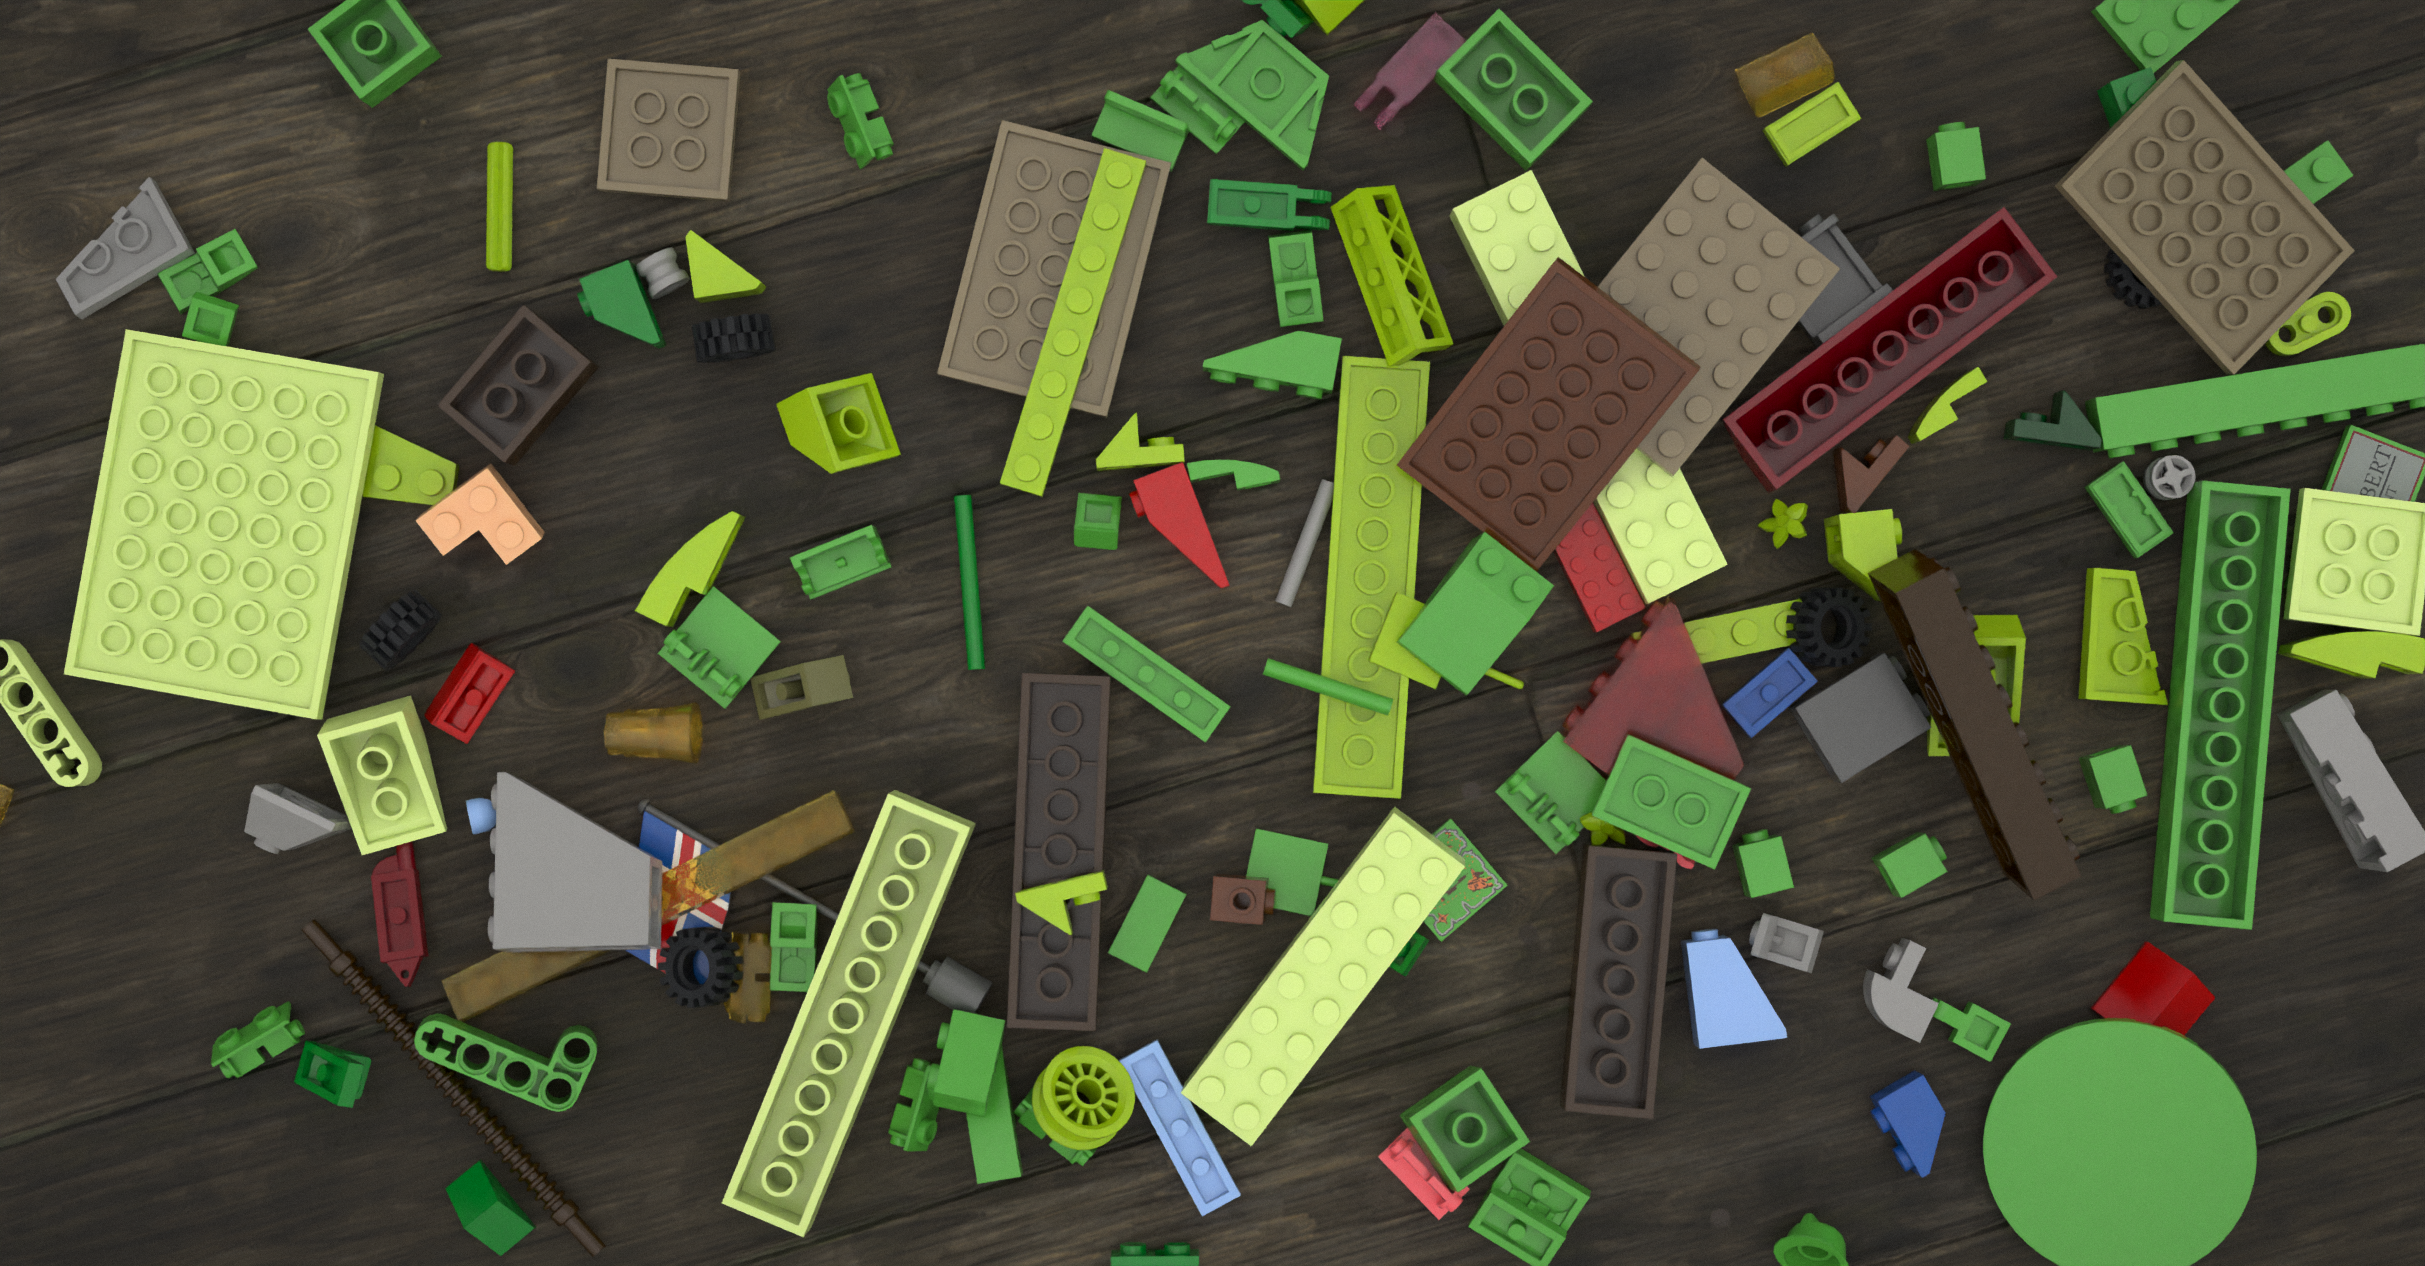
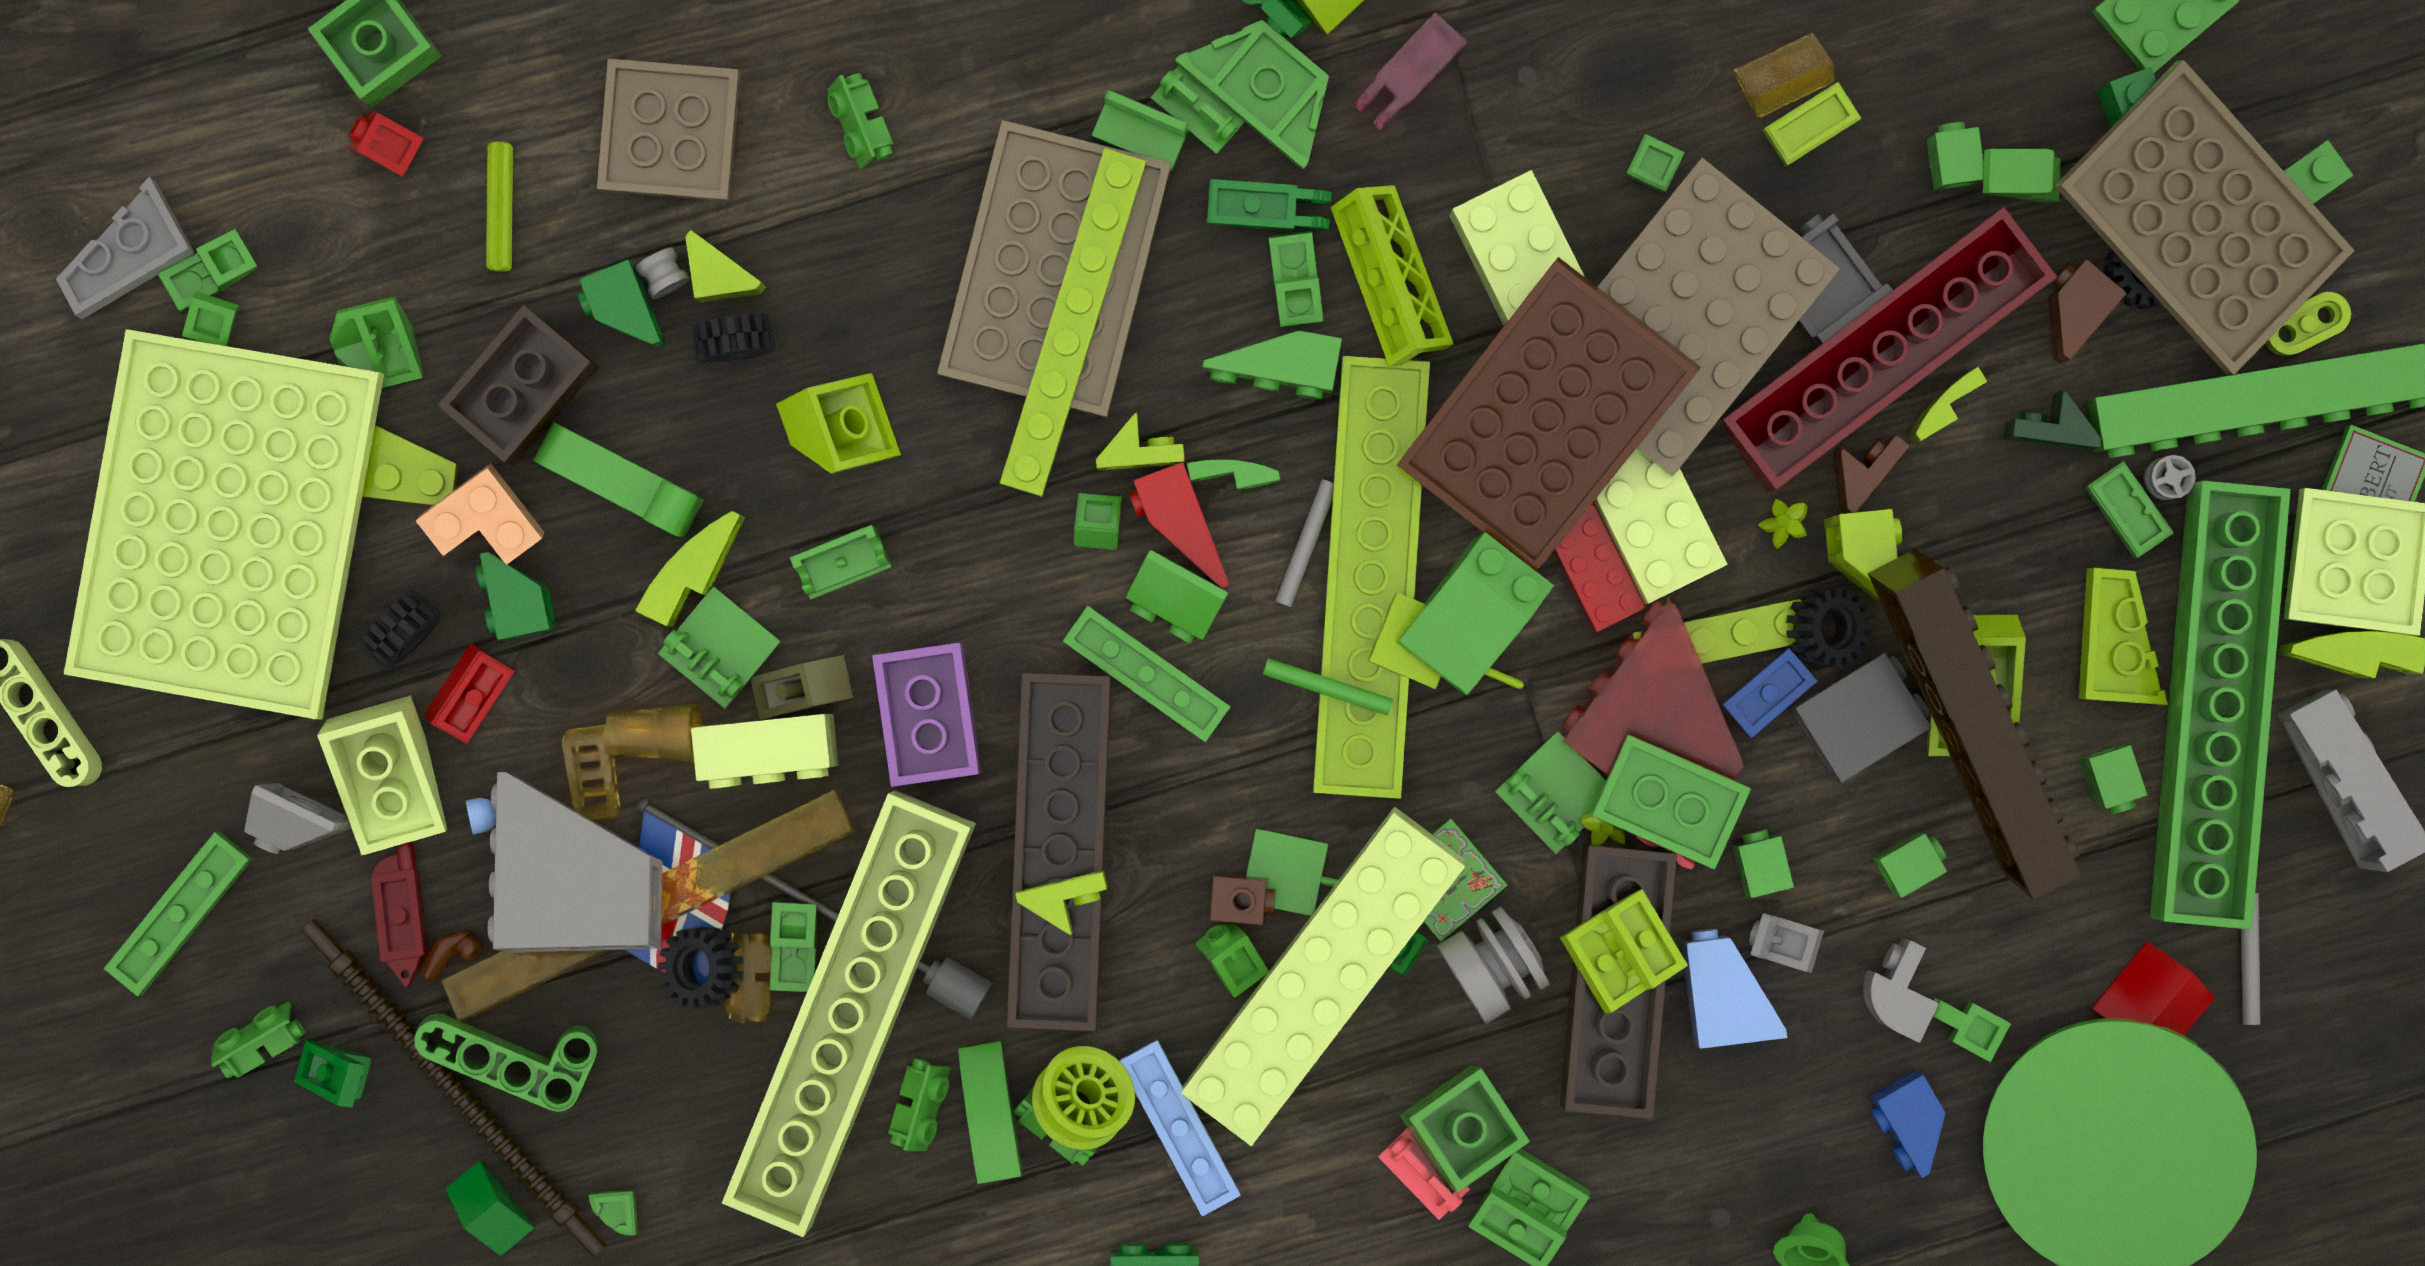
(178, 913): none -> bright green plate
(377, 340): none -> bright green slope
(384, 142): none -> red bracket
(444, 948): none -> reddish brown arm
(517, 600): none -> green slope
(590, 736): none -> clear yellow slope
(616, 1210): none -> bright green tile
(618, 480): none -> bright green beam
(765, 750): none -> yellowish green brick
(927, 714): none -> medium lavender brick
(968, 1062): bright green brick -> none
(969, 582): green bar -> none
(1147, 923): bright green tile -> none
(1176, 597): none -> bright green slope
(1232, 957): none -> bright green bracket
(1494, 964): none -> light grey wheel
(1512, 89): bright green brick -> none
(1623, 951): none -> lime slope
(1654, 163): none -> bright green tile
(2022, 174): none -> bright green slope
(2079, 306): none -> reddish brown slope
(2251, 970): none -> light grey bar

